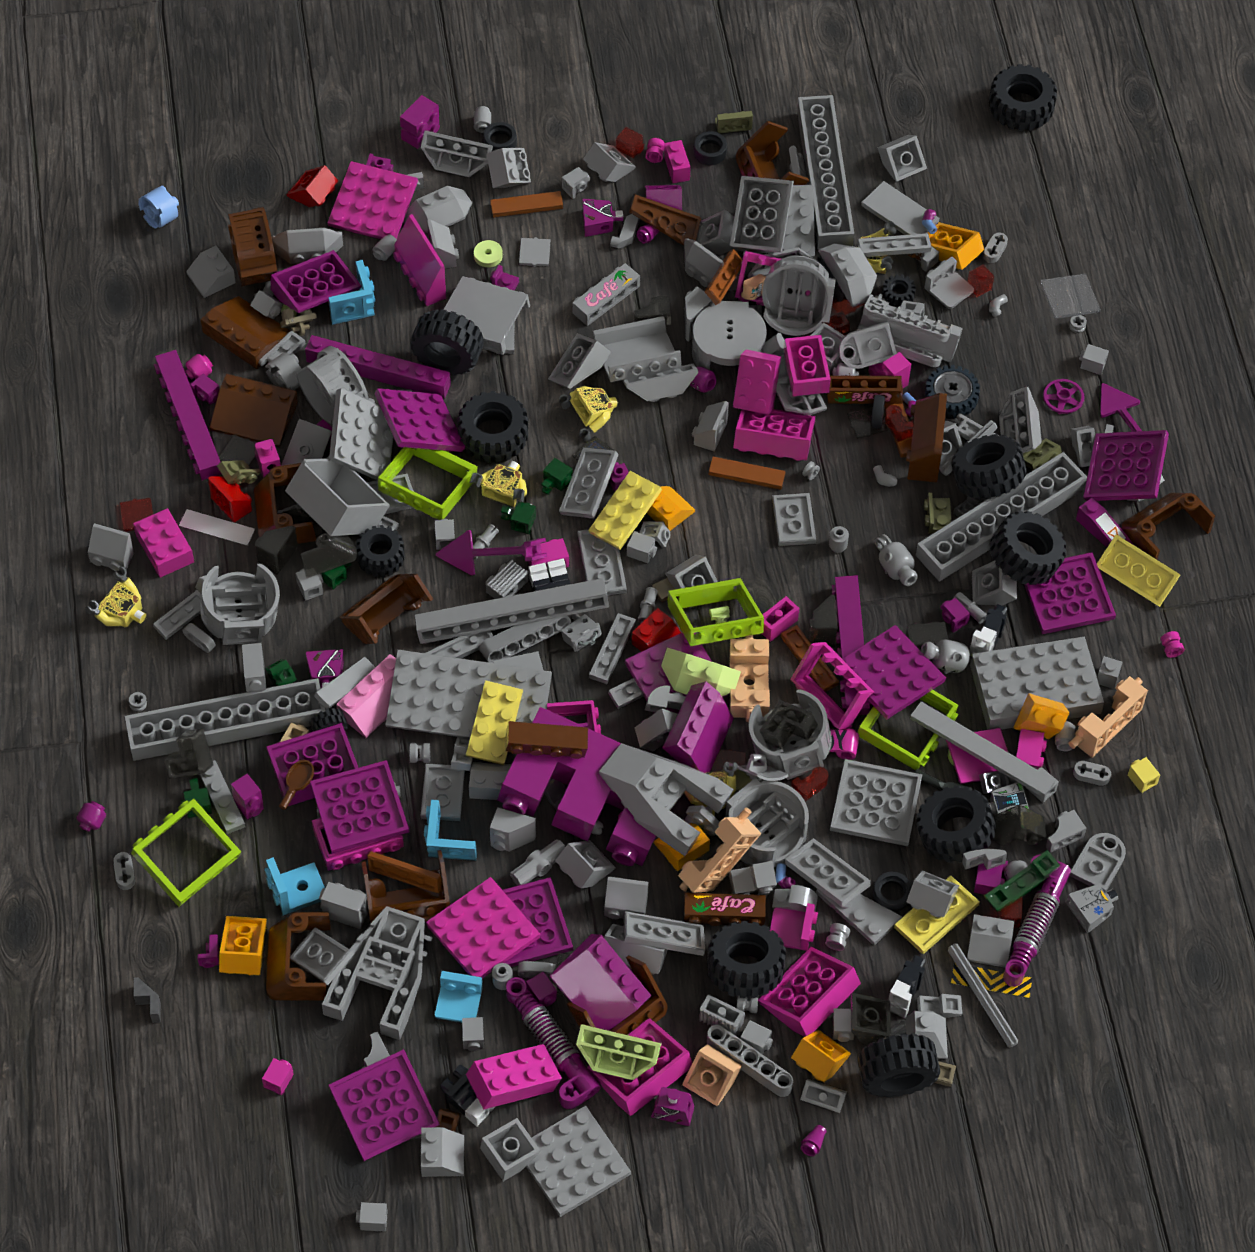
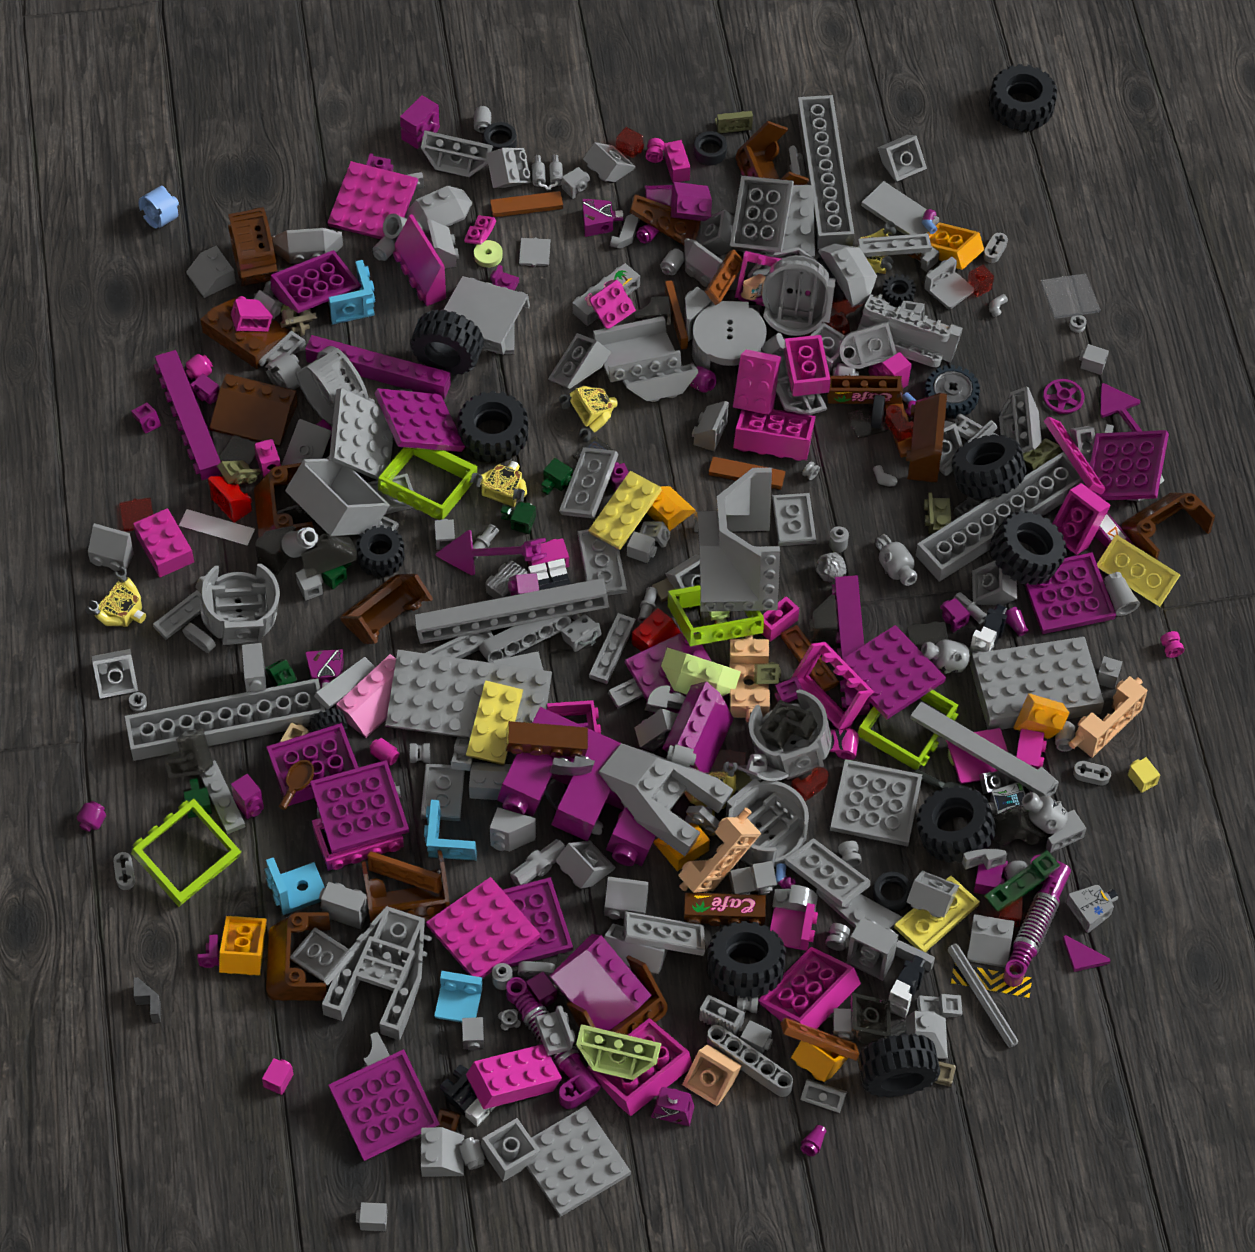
(114, 673): none -> light grey slope
(146, 417): none -> magenta bracket
(250, 315): none -> dark pink torso
(299, 541): none -> light grey plant
(313, 186): red slope -> none
(384, 751): none -> dark pink brick
(393, 225): none -> light grey plant
(472, 1153): none -> light grey brick
(481, 230): none -> dark pink slope
(504, 1016): none -> light grey plate
(523, 584): none -> magenta brick
(538, 173): none -> light grey piece
(555, 1031): none -> light grey bracket
(580, 766): none -> flat silver slope
(612, 304): none -> dark pink bracket
(672, 262): none -> light grey brick
(676, 315): none -> dark orange tile
(681, 755): none -> light grey brick
(691, 201): none -> magenta slope
(731, 570): none -> light grey panel
(767, 673): none -> olive bracket
(788, 689): none -> magenta bracket
(820, 1038): none -> dark orange tile
(831, 566): none -> light grey piece
(849, 853): none -> light grey wheel
(872, 948): none -> light grey brick
(907, 953): none -> light grey tile
(1016, 621): none -> magenta cone
(1045, 812): none -> light grey piece
(1074, 455): none -> dark pink tile
(1080, 517): none -> dark pink brick
(1083, 956): none -> magenta tile
(1098, 863): light grey tile -> none
(1121, 594): none -> light grey plant

